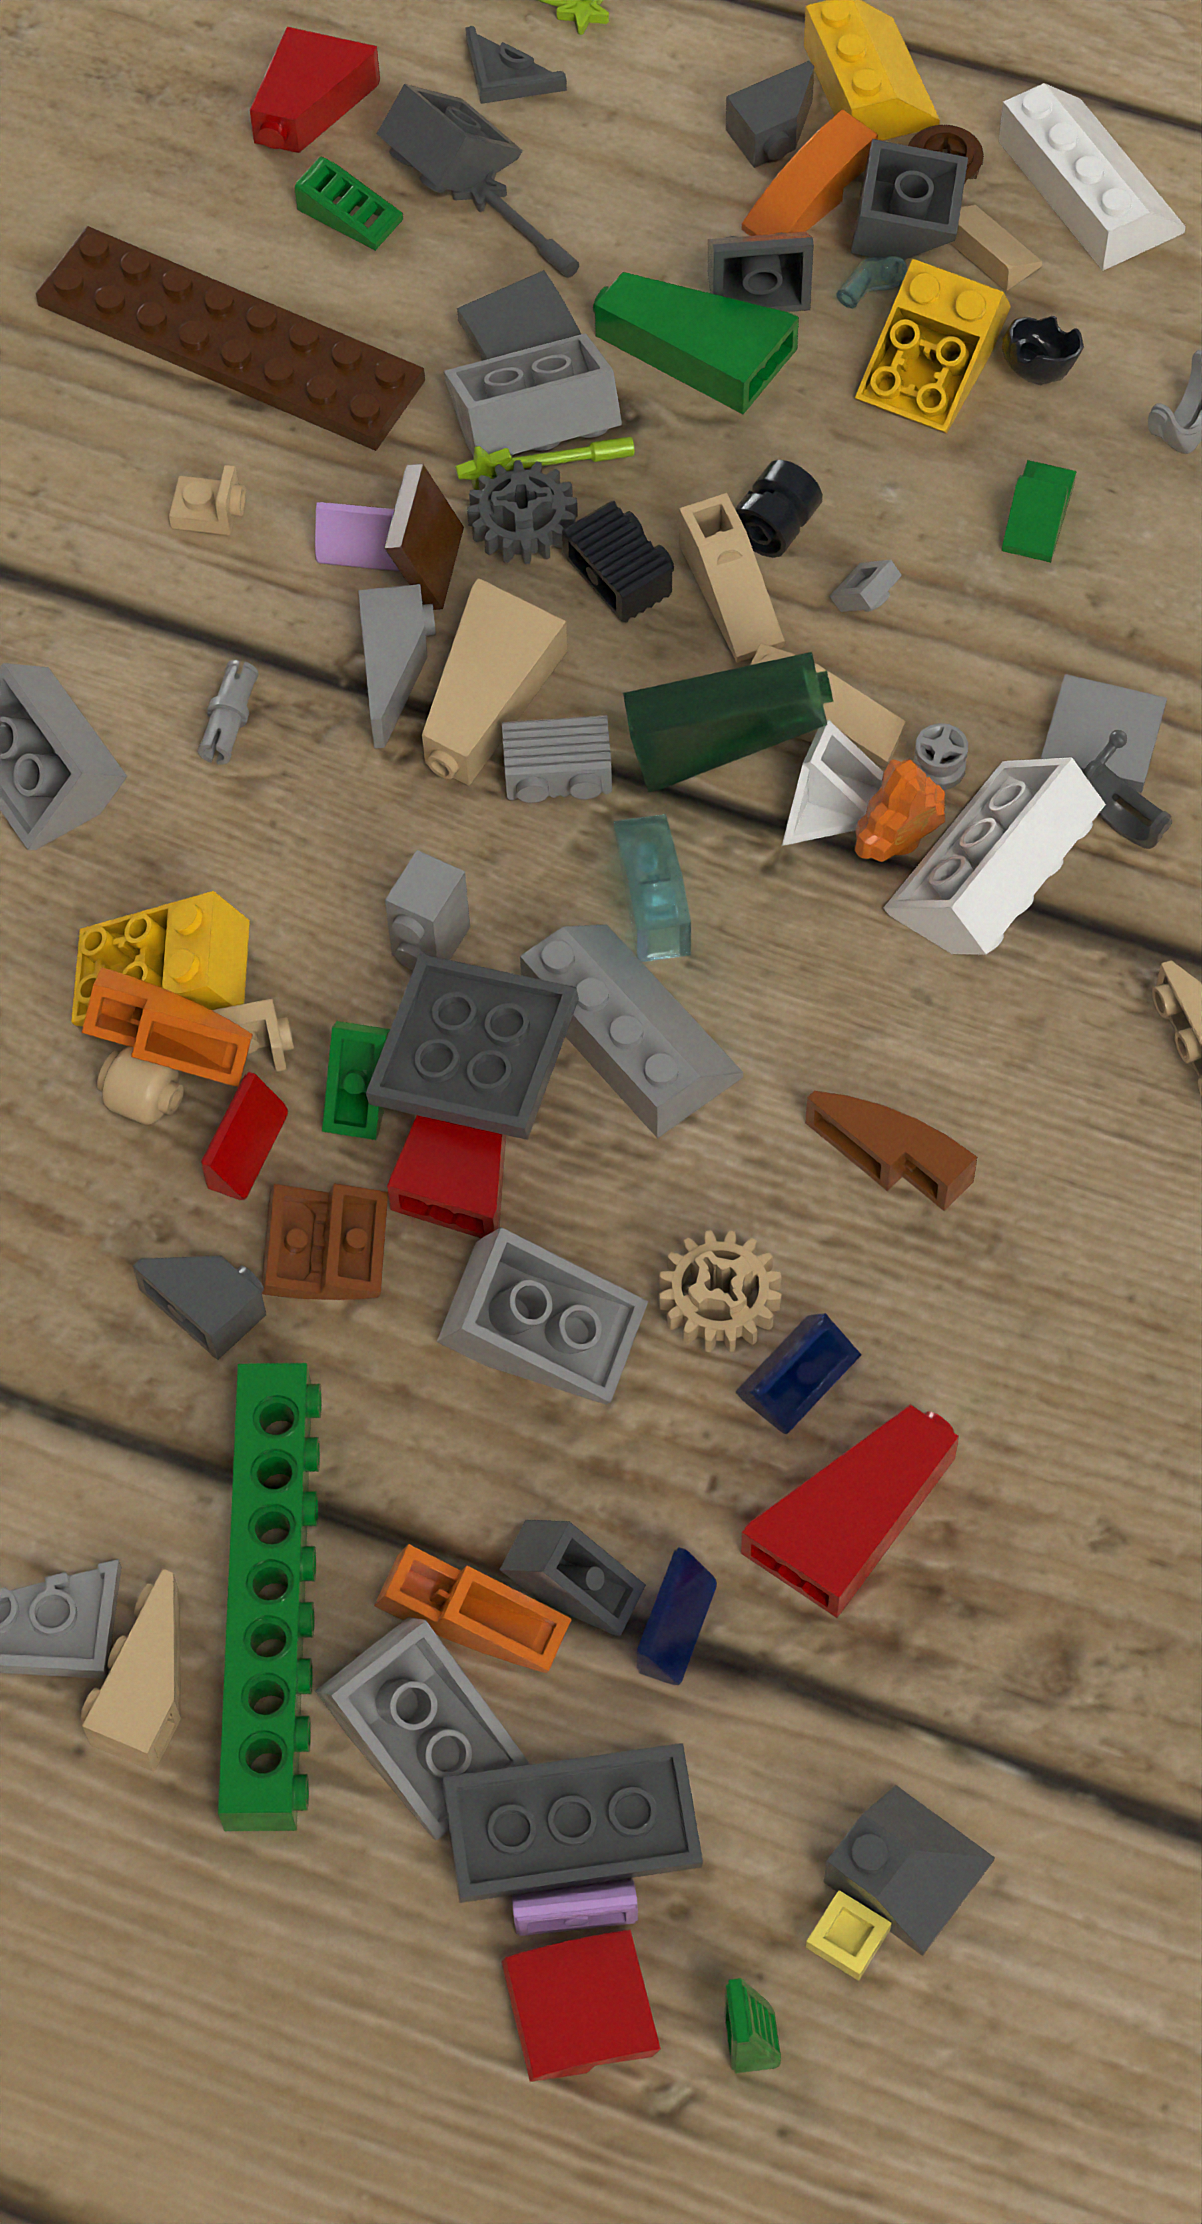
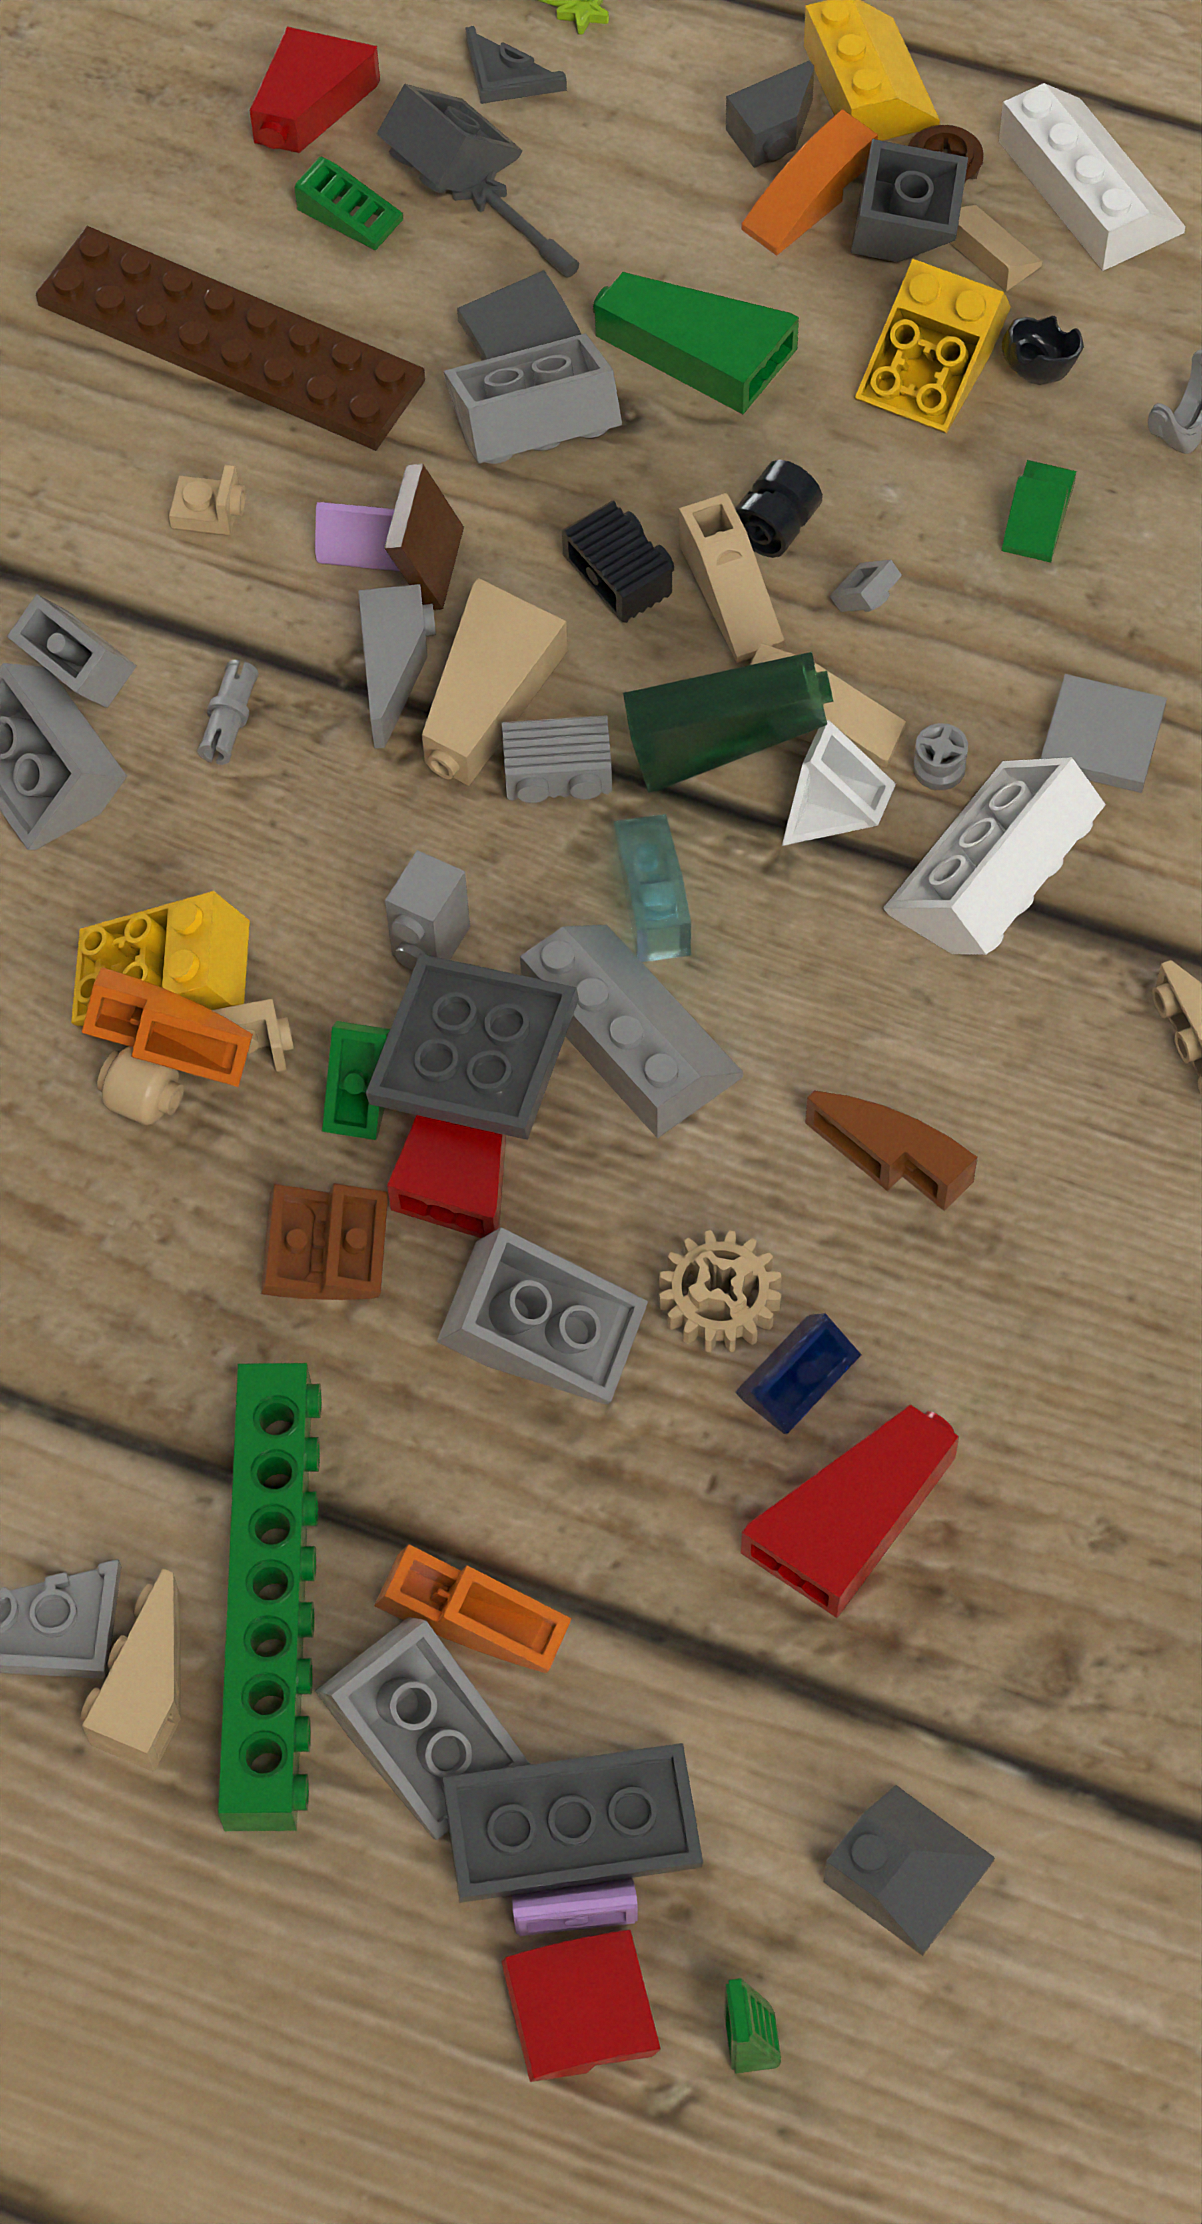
(71, 651): none -> light grey brick
(204, 1297): dark grey slope -> none
(243, 1138): red slope -> none
(521, 511): dark grey gear -> none
(572, 1574): dark grey slope -> none
(597, 451): lime piece -> none
(676, 1619): clear blue slope -> none
(763, 269): dark grey slope -> none
(848, 1935): light yellow plate -> none
(870, 276): clear light blue arm -> none
(900, 812): orange rock -> none
(1112, 788): dark grey helmet -> none

